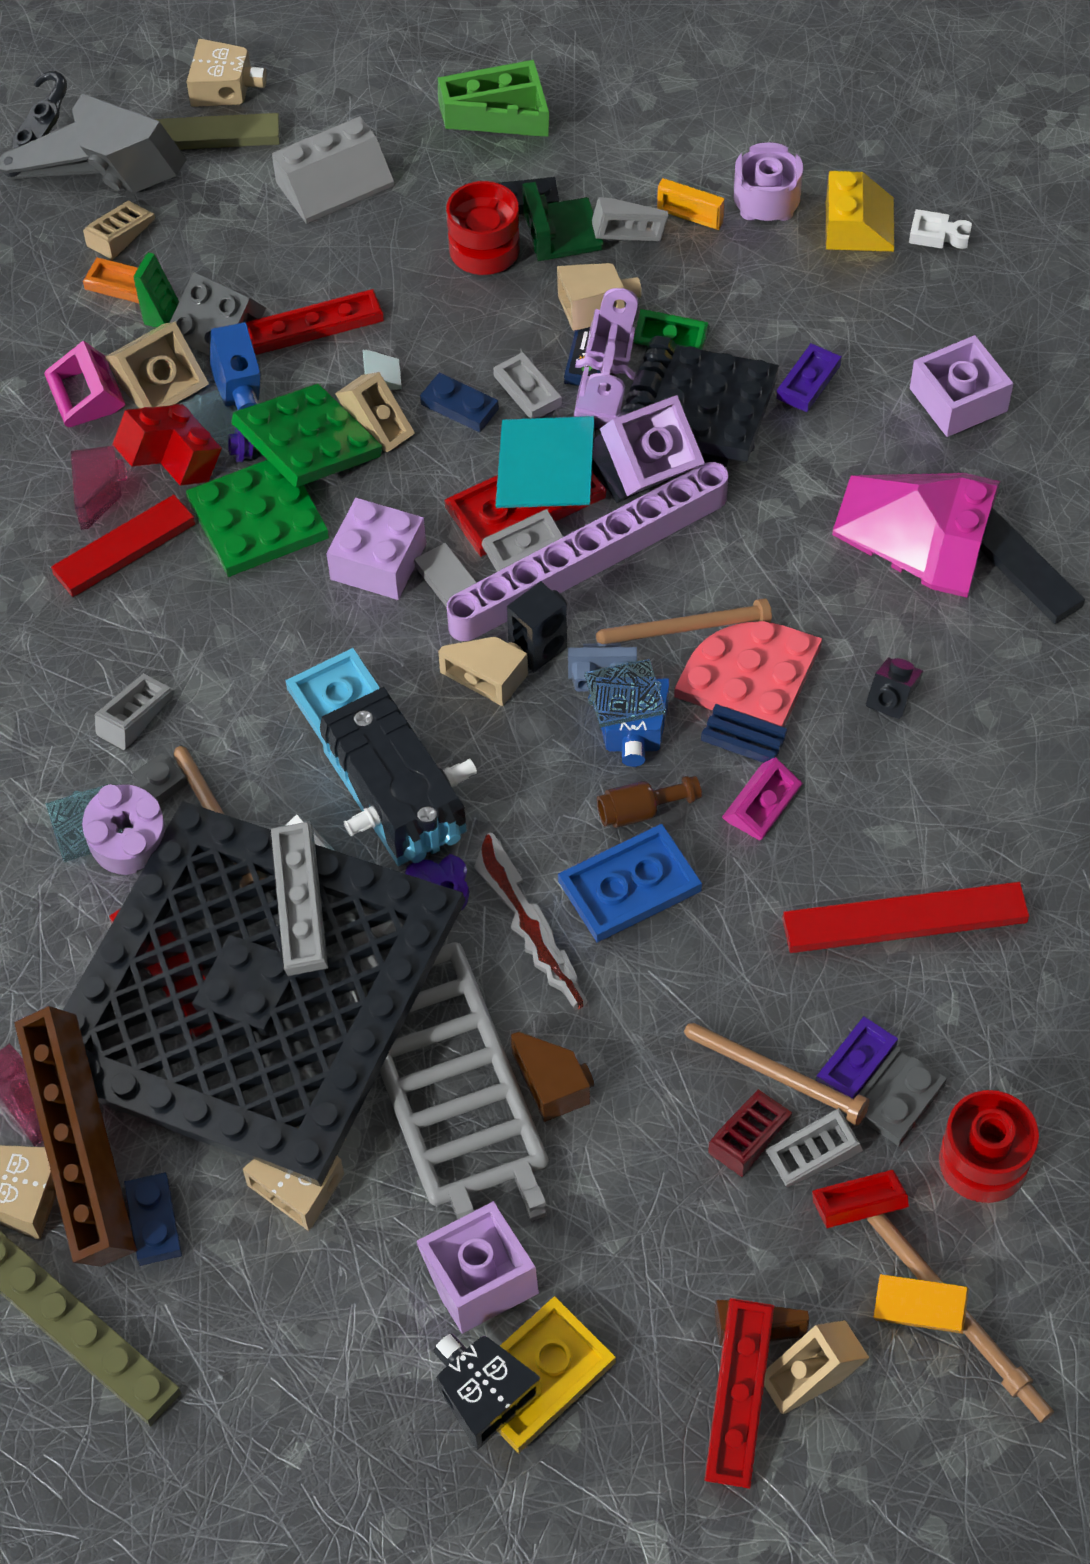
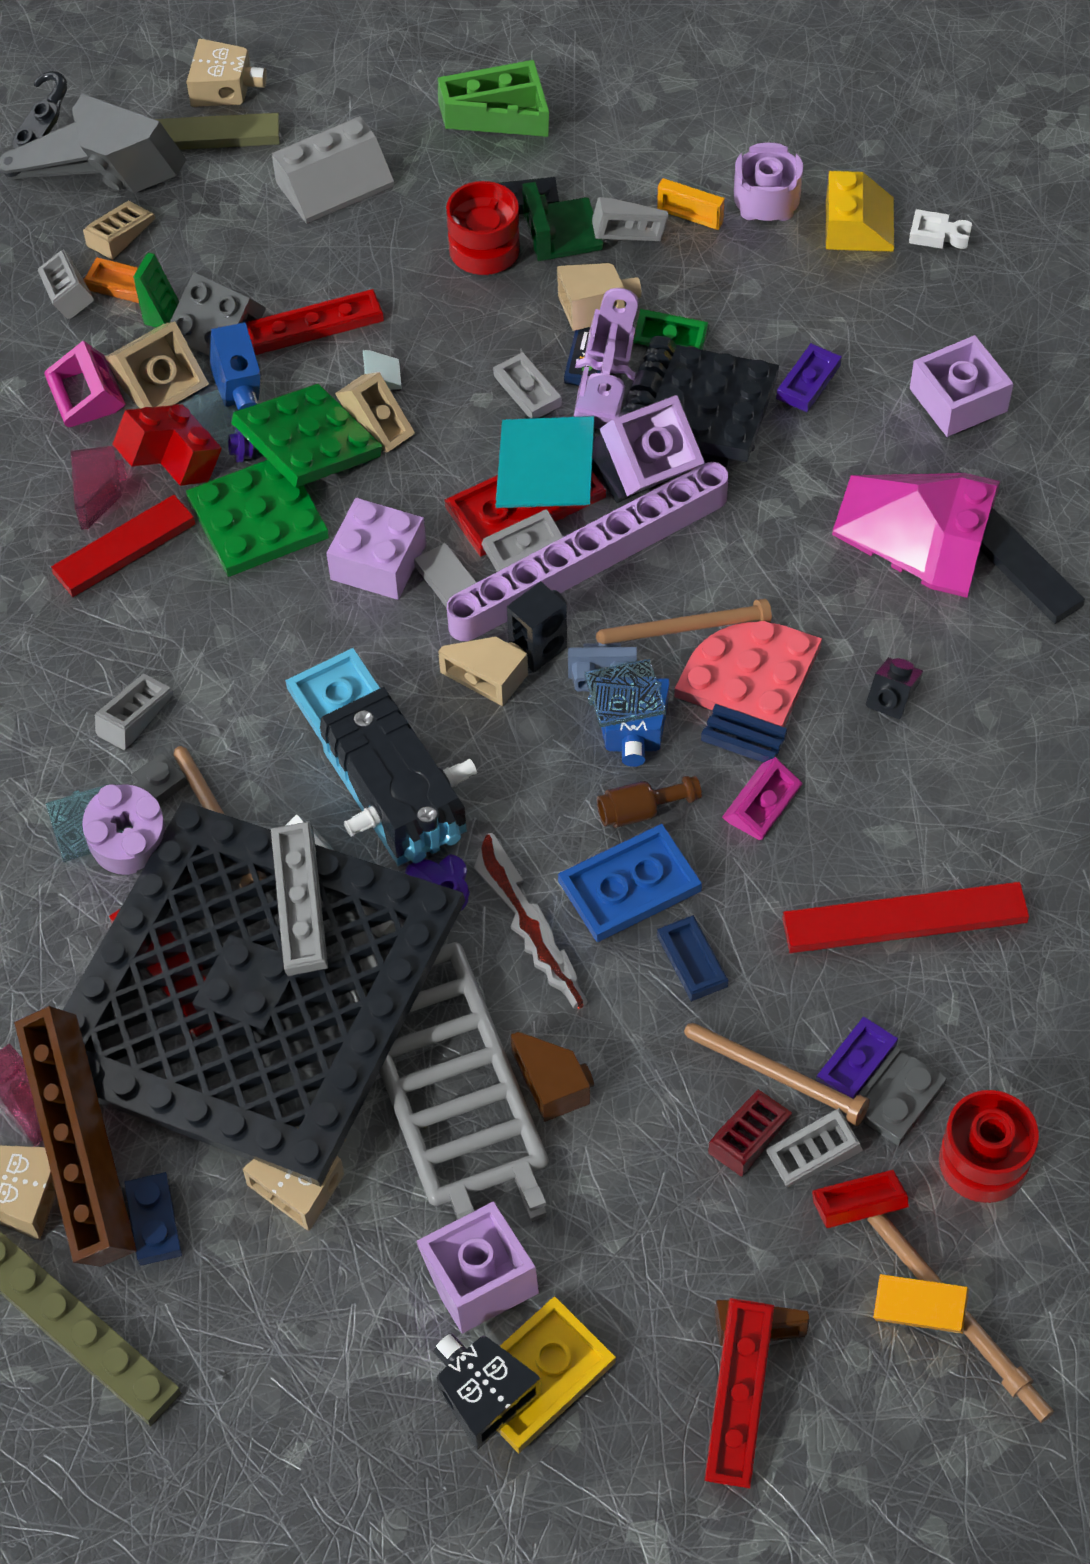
(66, 288): none -> light grey slope
(459, 402): dark blue plate -> none
(692, 958): none -> dark blue tile
(814, 1365): tan slope -> none

